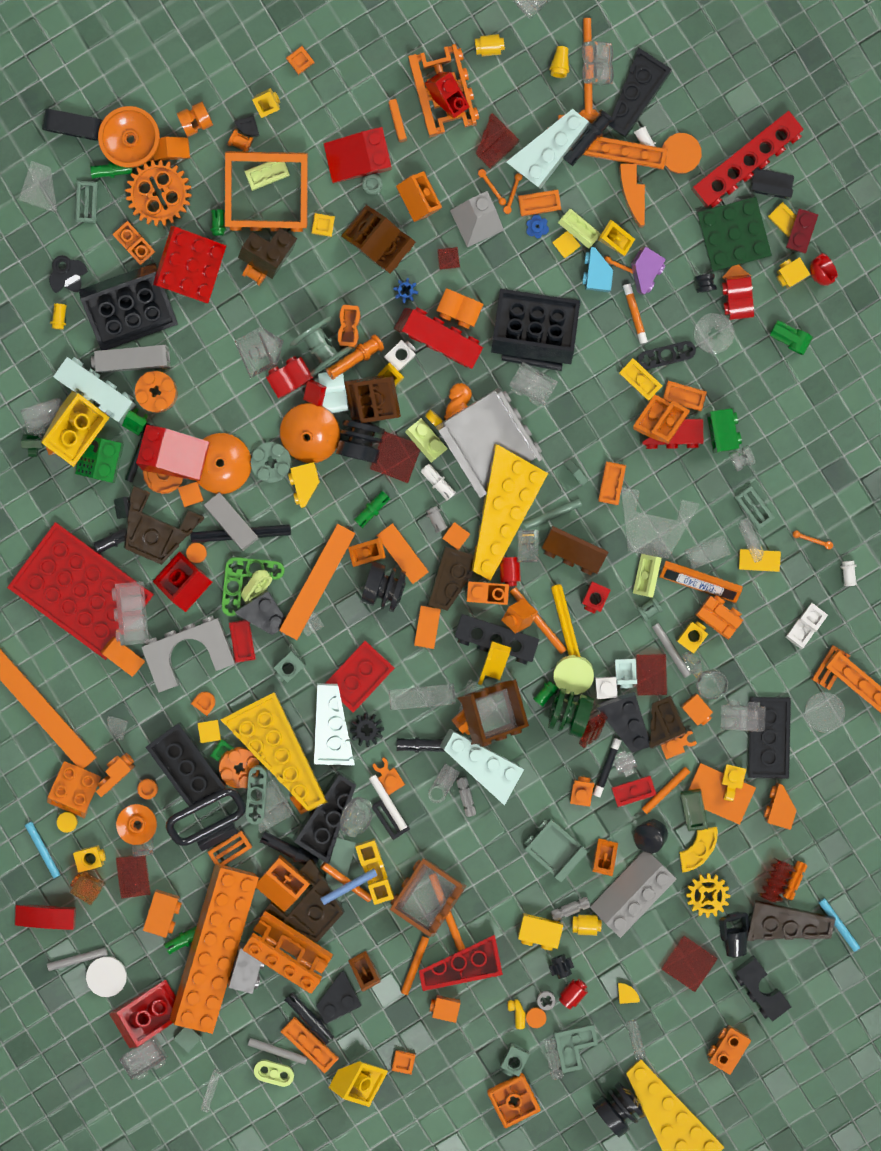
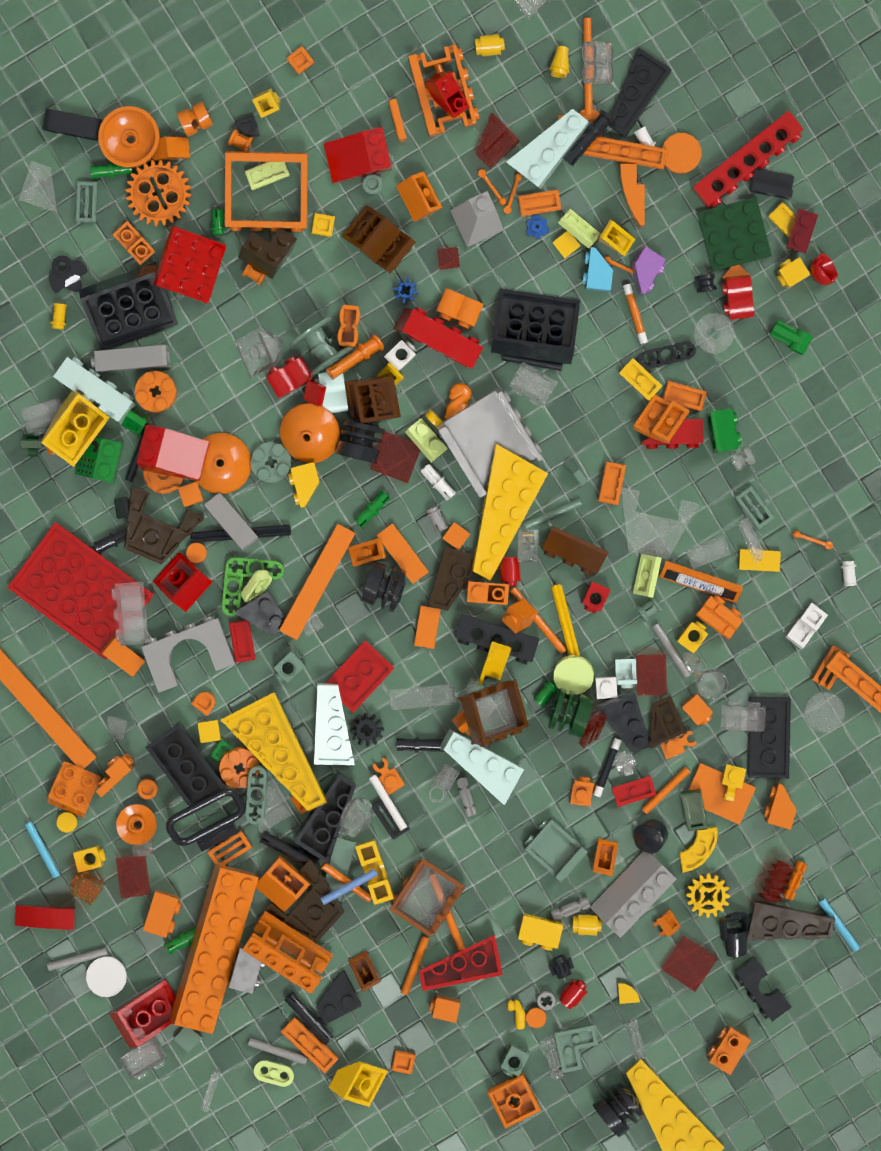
(668, 923): none -> orange tile

